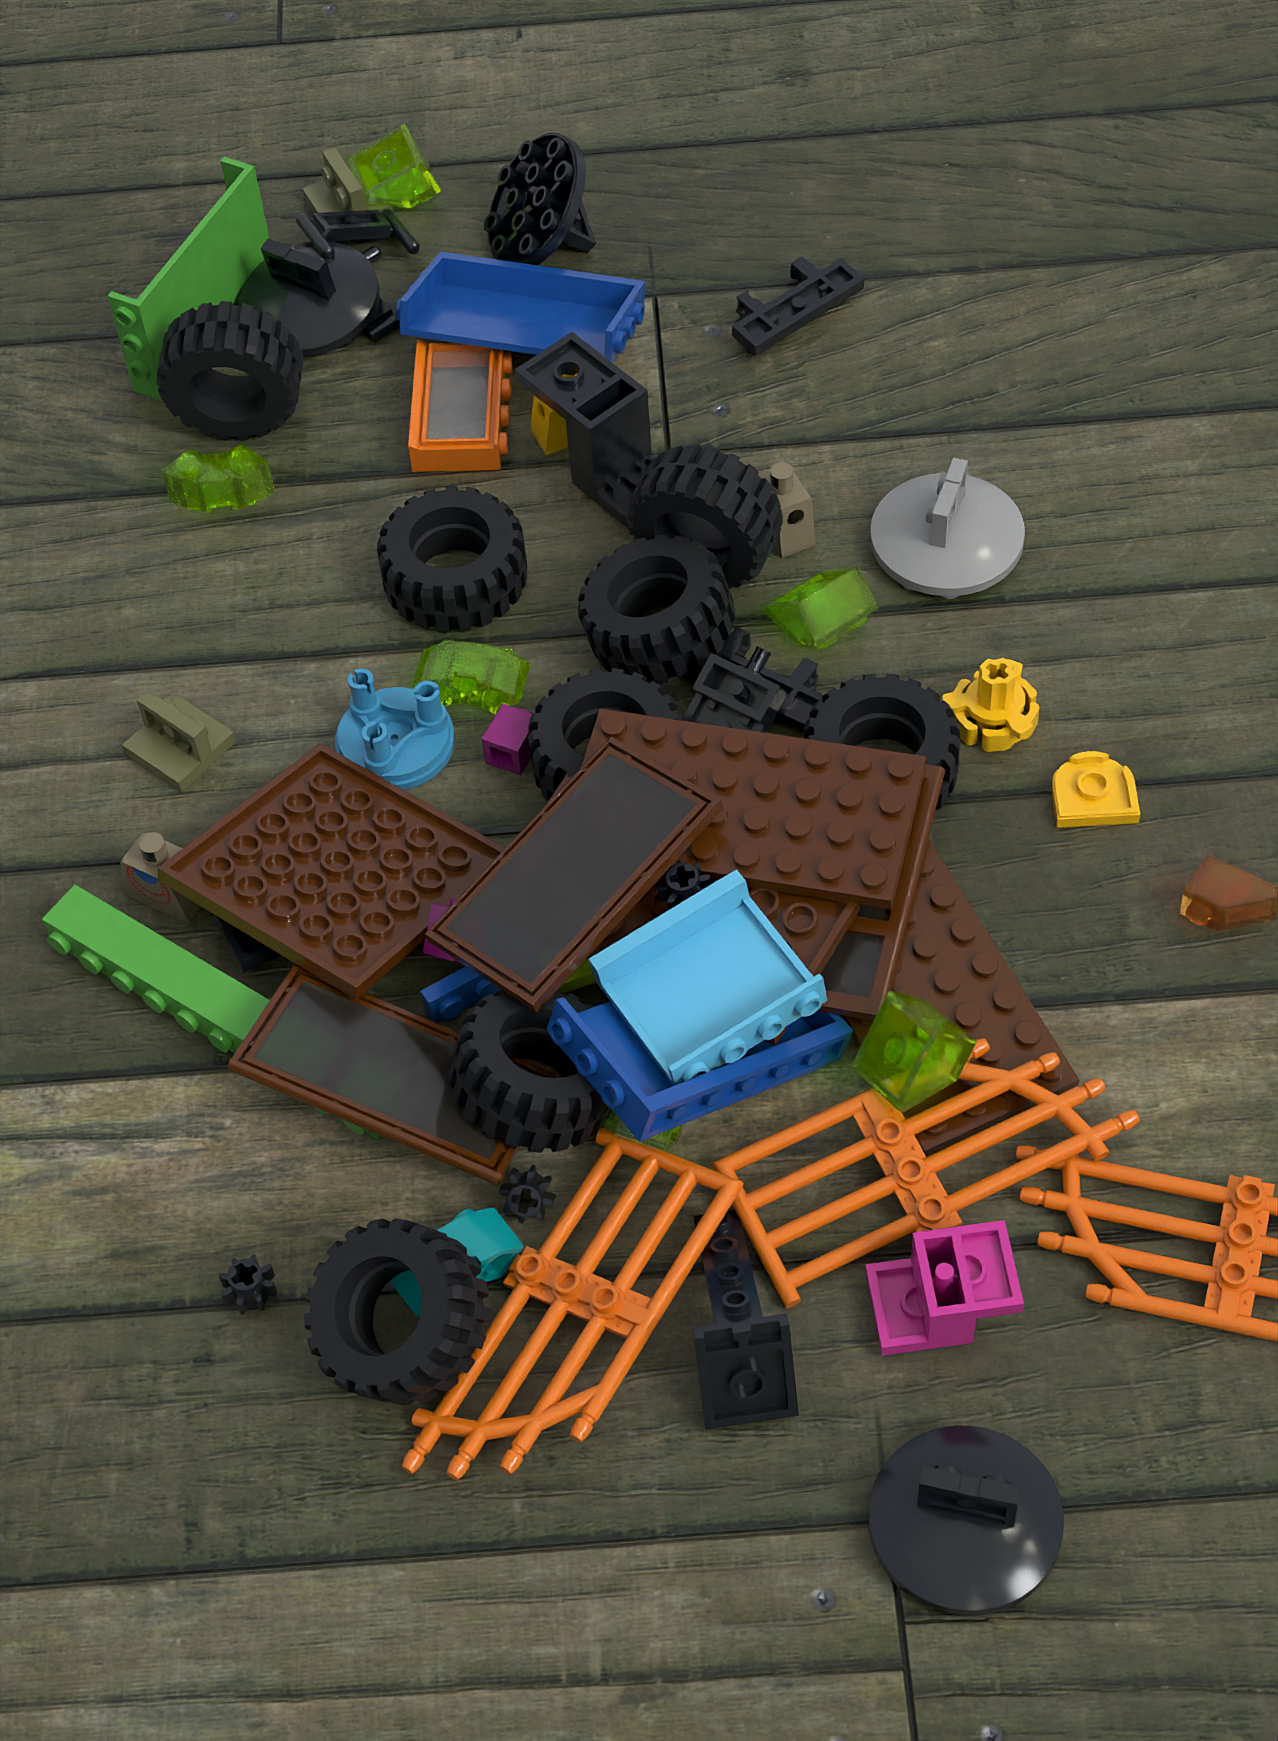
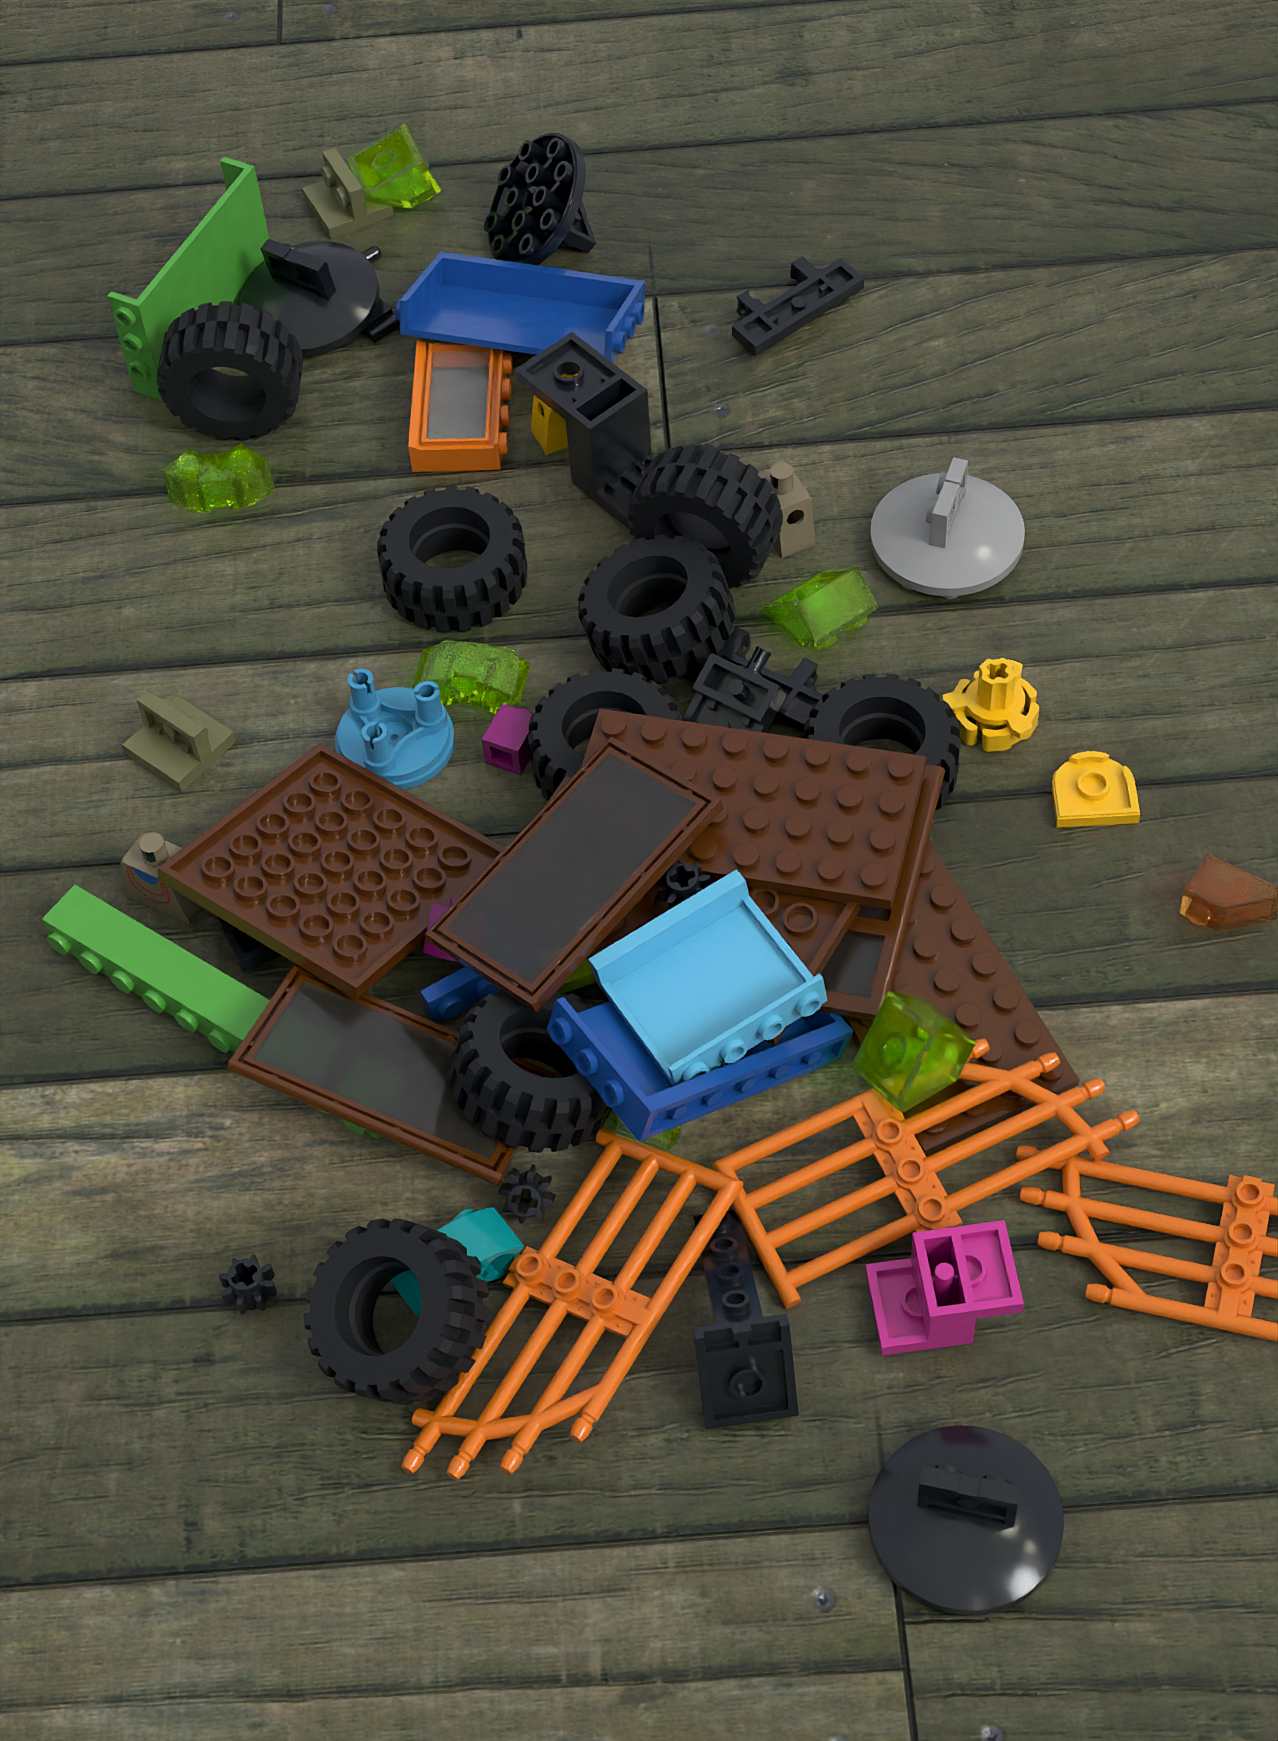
(354, 225): black plate -> none

